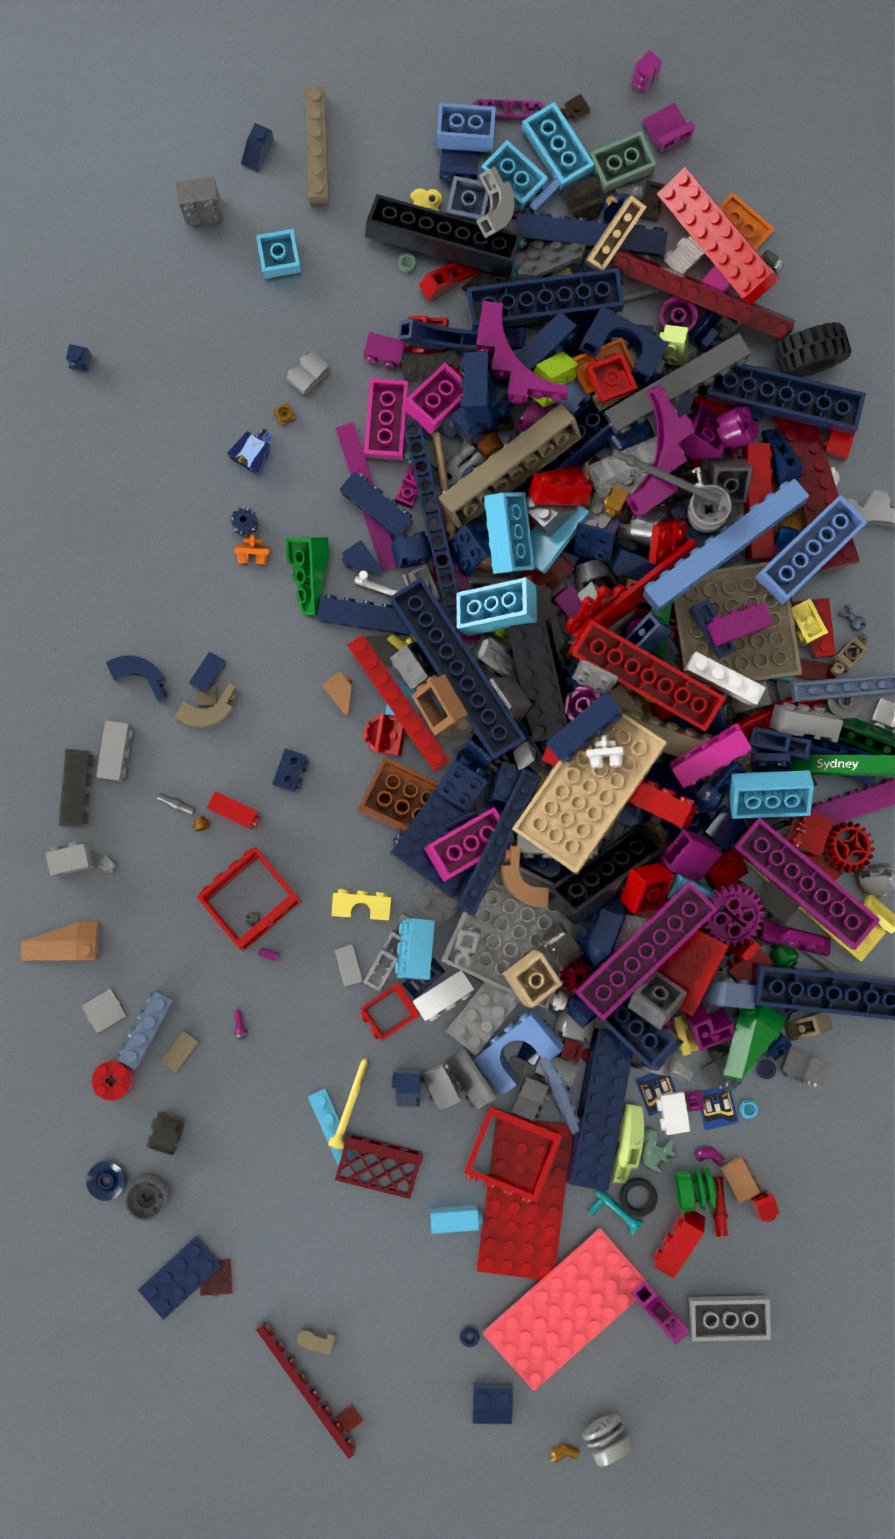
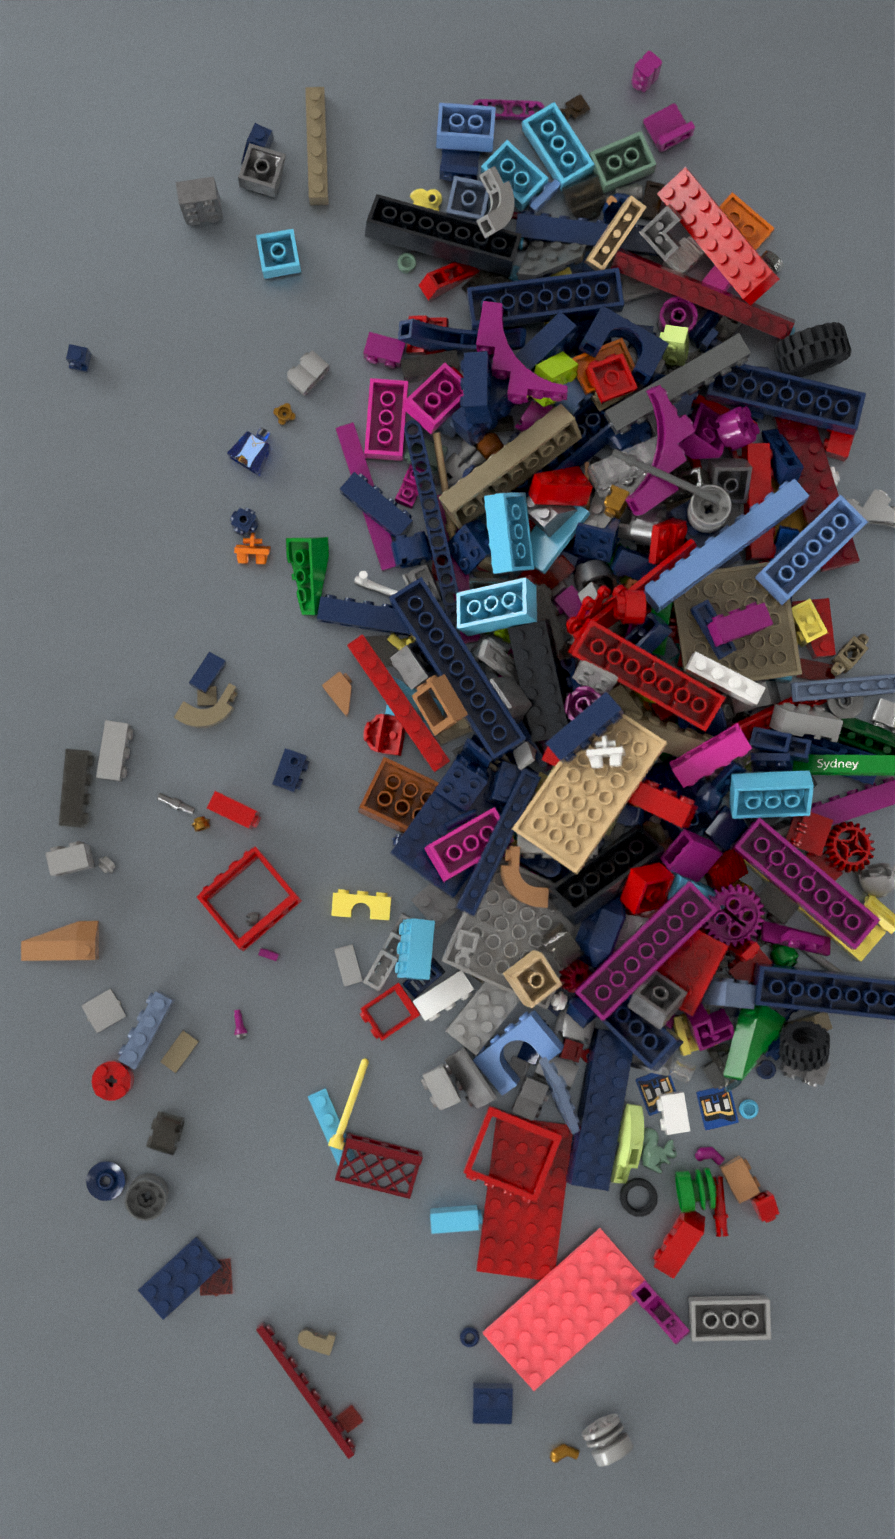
(133, 665): dark blue arch -> none
(262, 170): none -> flat silver slope
(360, 559): dark blue slope -> none
(407, 1086): dark blue wedge -> none
(603, 1199): teal piece -> none
(630, 607): none -> red piece
(658, 233): none -> flat silver brick
(694, 1100): magenta tile -> none
(804, 1046): none -> black tyre
(856, 620): sand blue arm -> none

